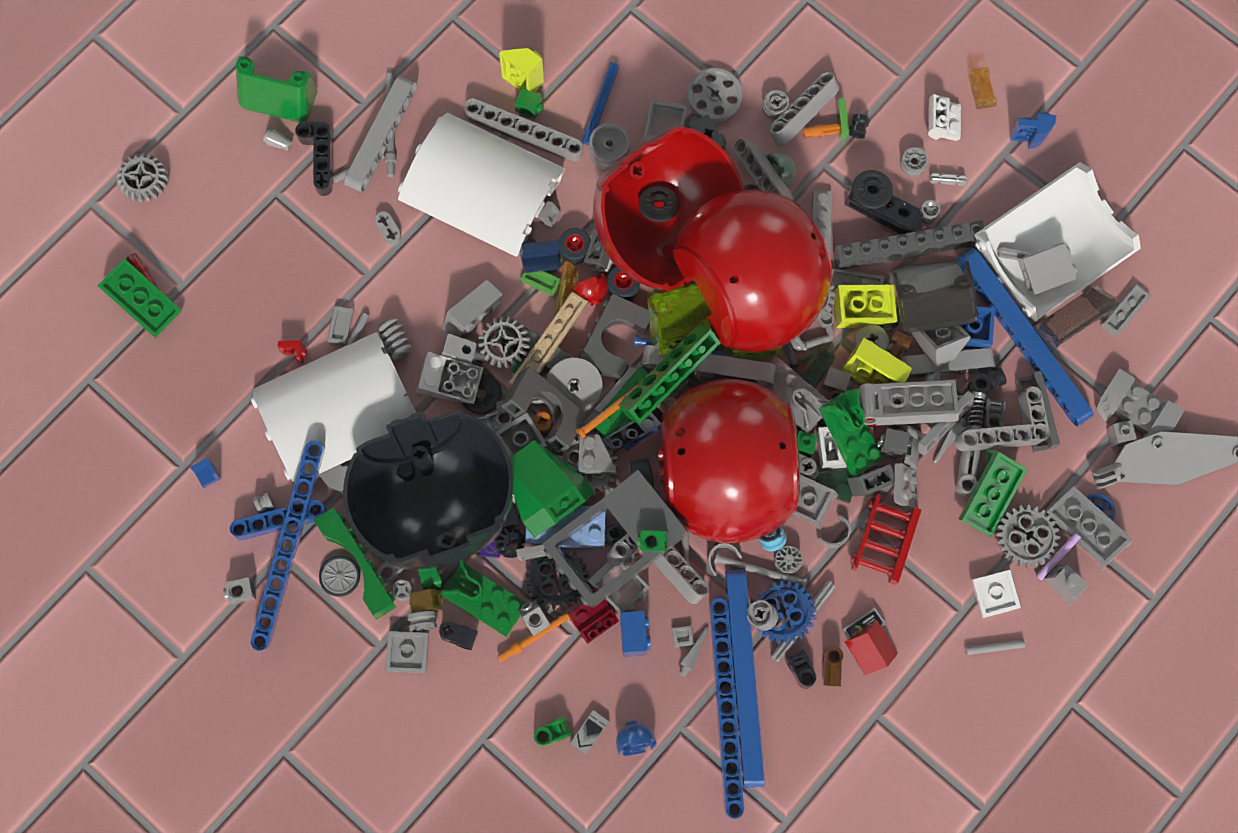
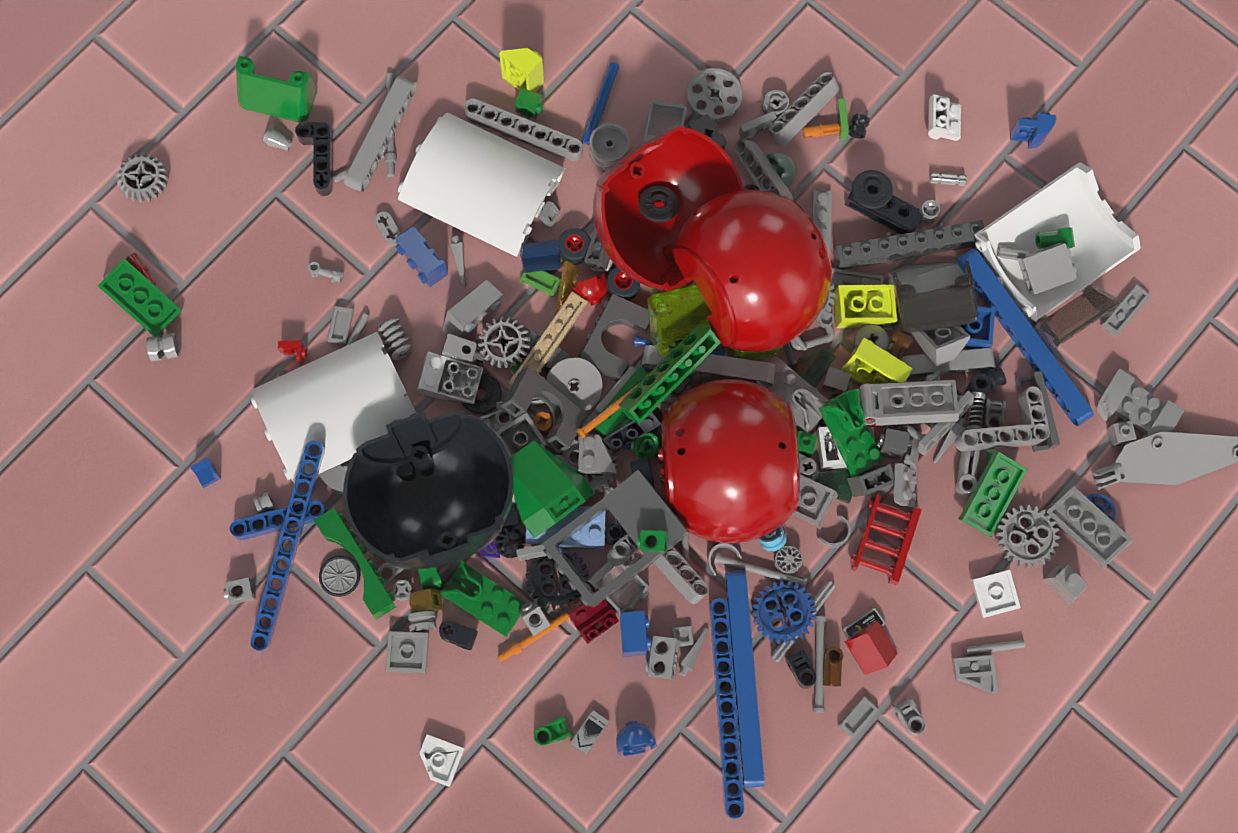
(162, 347): none -> light grey wheel
(316, 270): none -> light grey bar
(421, 257): none -> blue wedge
(440, 759): none -> white plate
(457, 251): none -> light grey piece
(645, 446): none -> green wheel
(669, 657): none -> light grey brick
(752, 127): none -> light grey plate
(769, 618): light grey wheel -> none
(819, 664): none -> light grey bar
(858, 717): none -> light grey tile
(908, 715): none -> light grey piece
(920, 158): light grey wheel -> none
(977, 671): none -> light grey wing
(982, 88): clear yellow hinge -> none
(1050, 238): none -> green piece
(1058, 556): lavender bar -> none

